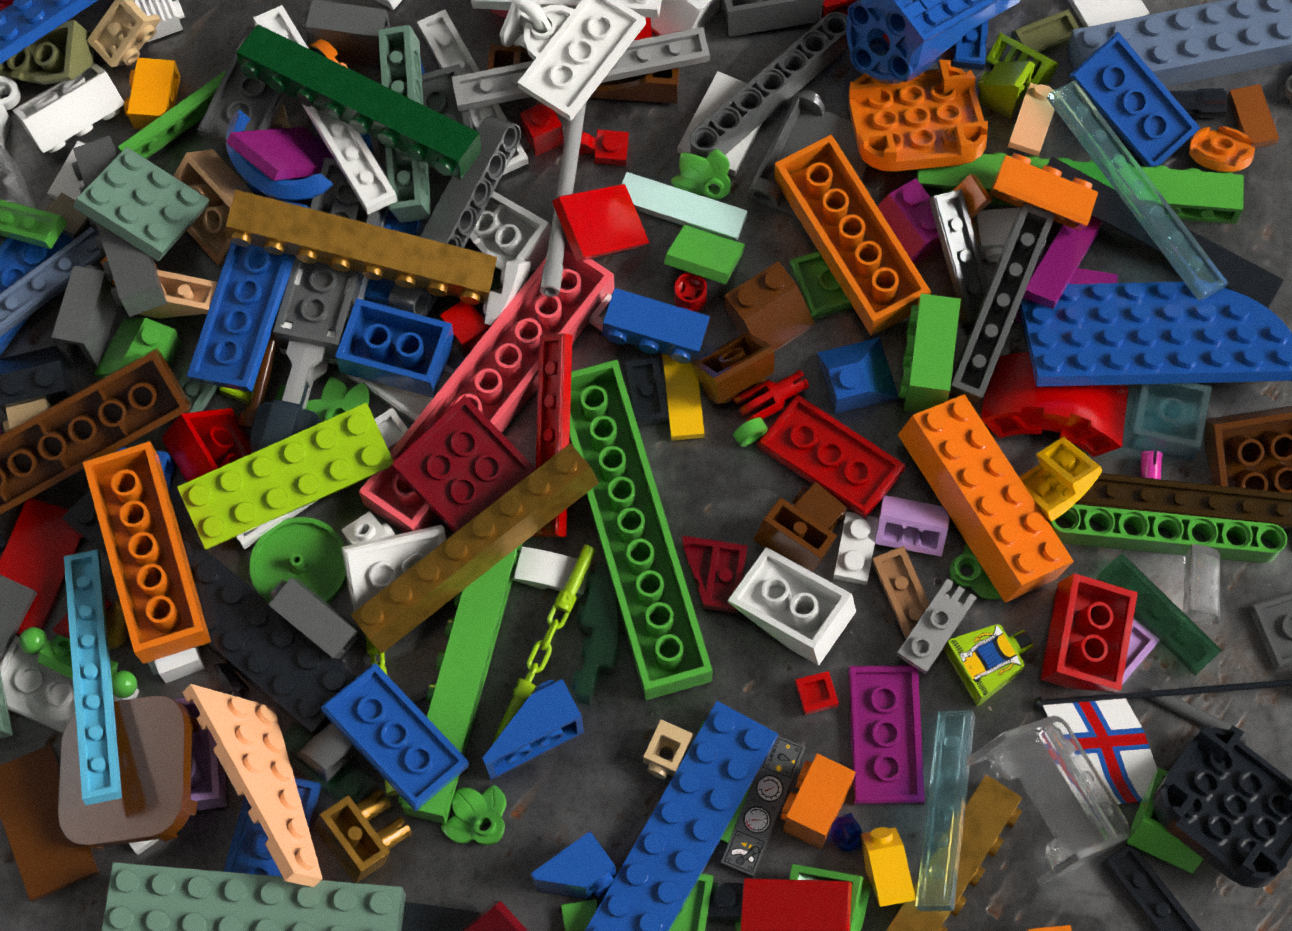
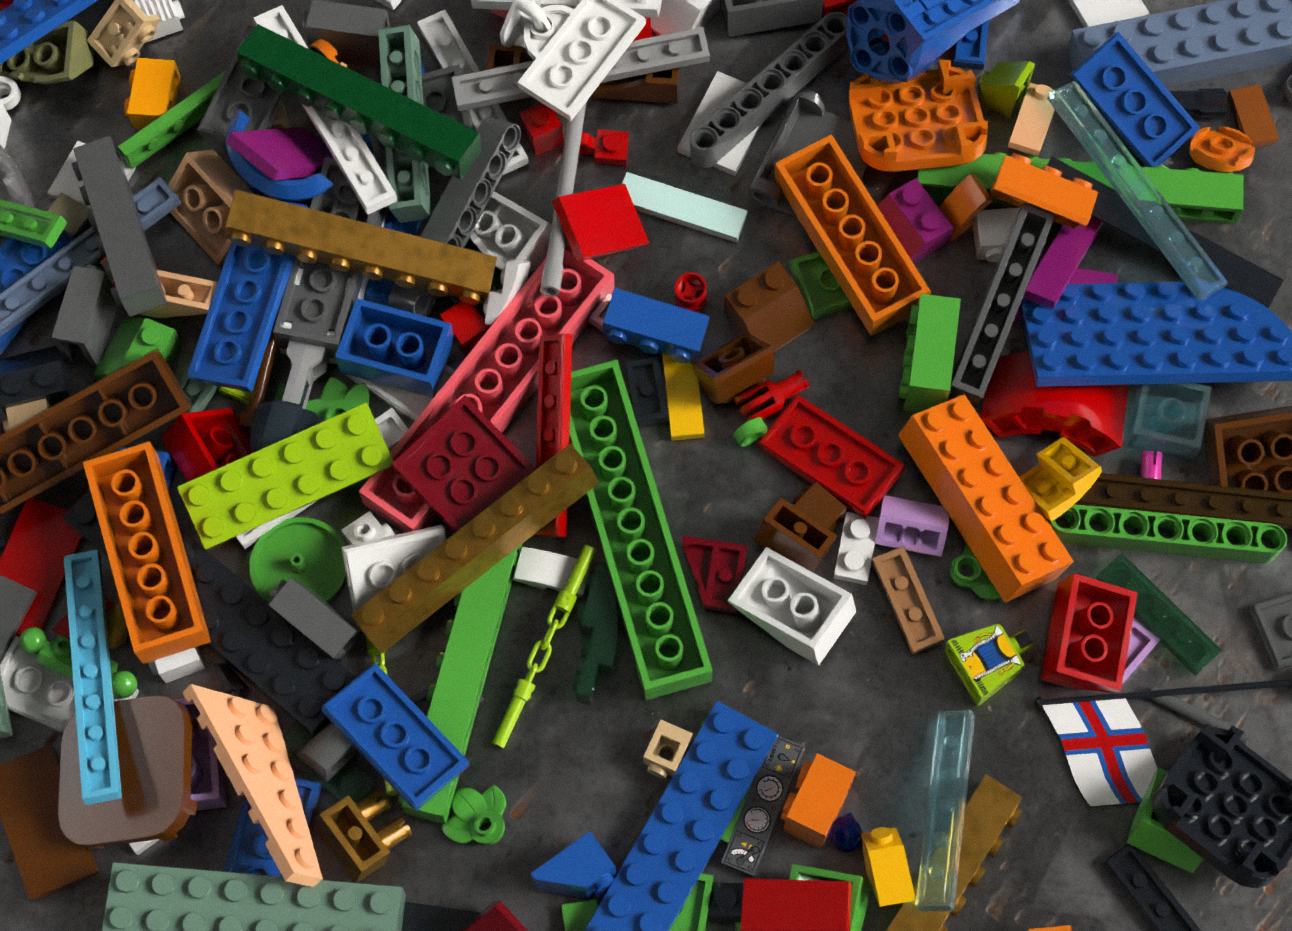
(69, 109): white slope -> none
(141, 203): sand green plate -> none
(540, 725): blue slope -> none
(700, 172): bright green plate -> none
(704, 254): bright green tile -> none
(816, 693): red plate -> none
(857, 375): blue slope -> none
(886, 735): magenta tile -> none
(935, 627): light grey hinge -> none
(960, 251): dark grey tile -> none
(1047, 33): olive tile -> none
(1047, 66): lime slope -> none
(1062, 789): clear windscreen -> none
(1202, 584): clear brick -> none

